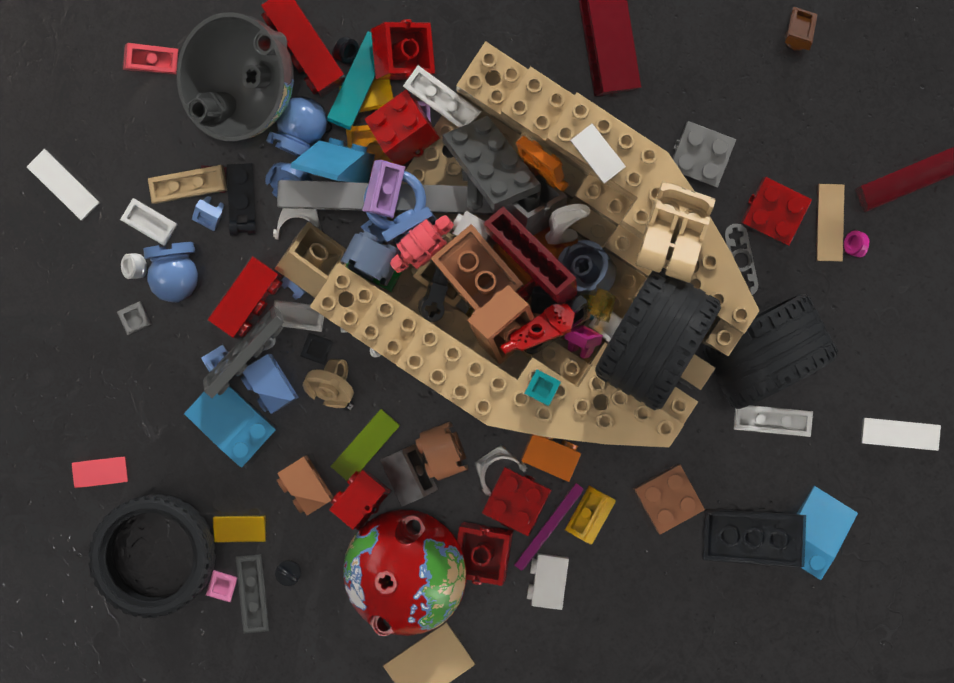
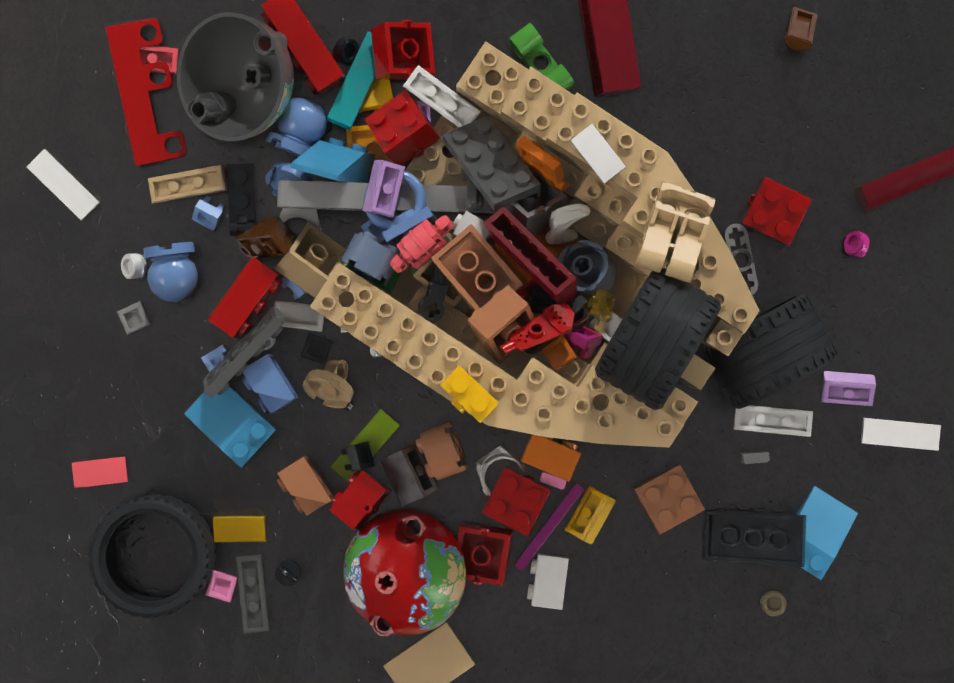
(134, 86): none -> red piece
(149, 222): white tile -> none
(266, 239): none -> reddish brown slope
(359, 456): none -> black tile
(469, 394): none -> yellow brick
(529, 46): none -> bright green beam
(542, 387): teal plate -> none
(552, 480): none -> bright pink tile
(559, 353): none -> orange tile
(703, 153): light grey brick -> none
(755, 457): none -> light grey tile
(773, 603): none -> dark tan tile
(830, 222): tan tile -> none
(848, 388): none -> lavender slope

